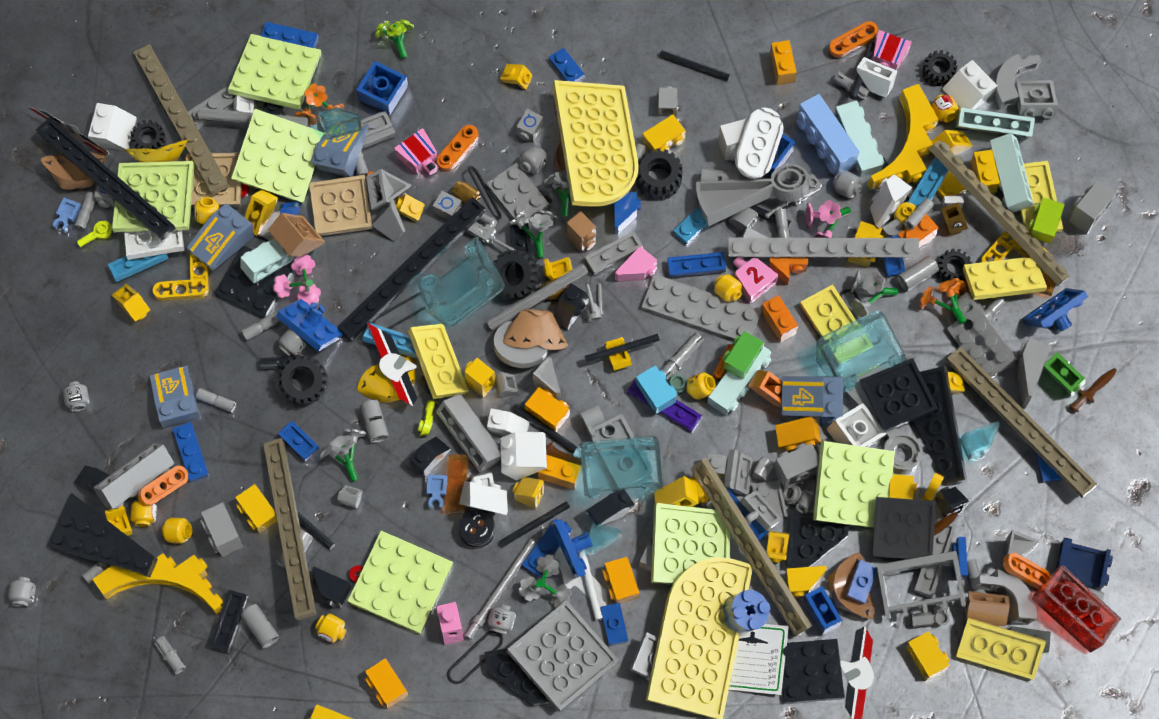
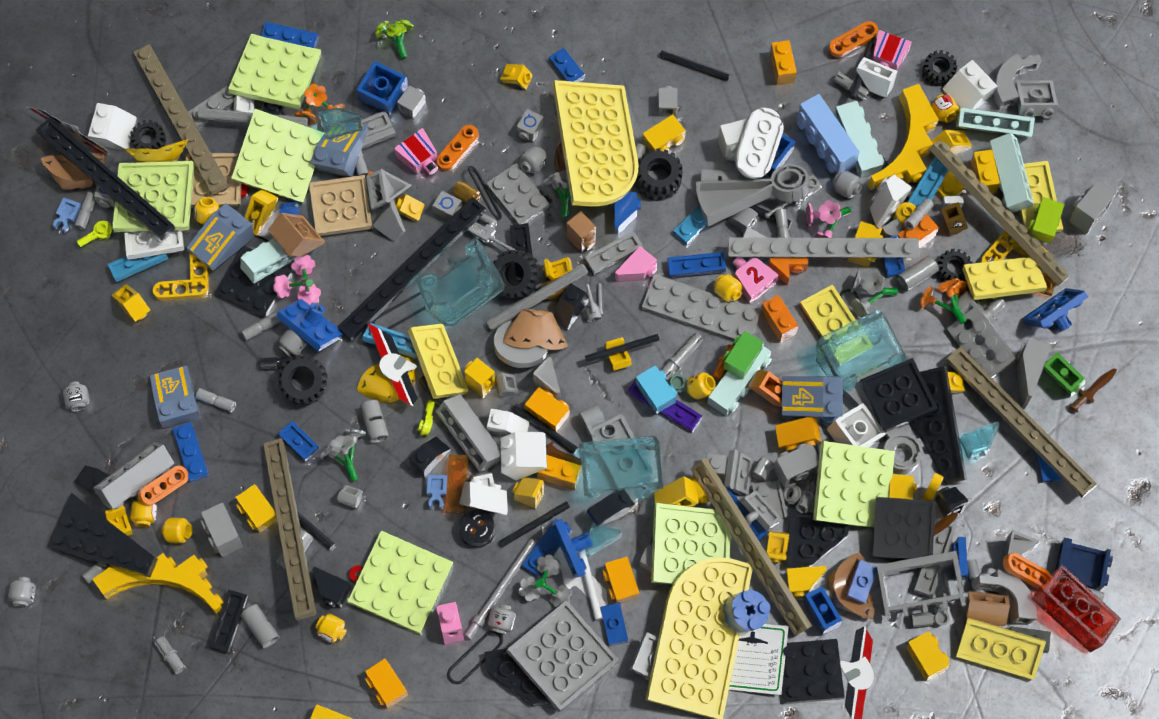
(411, 101): none -> light grey brick
(541, 221): light grey plant -> none

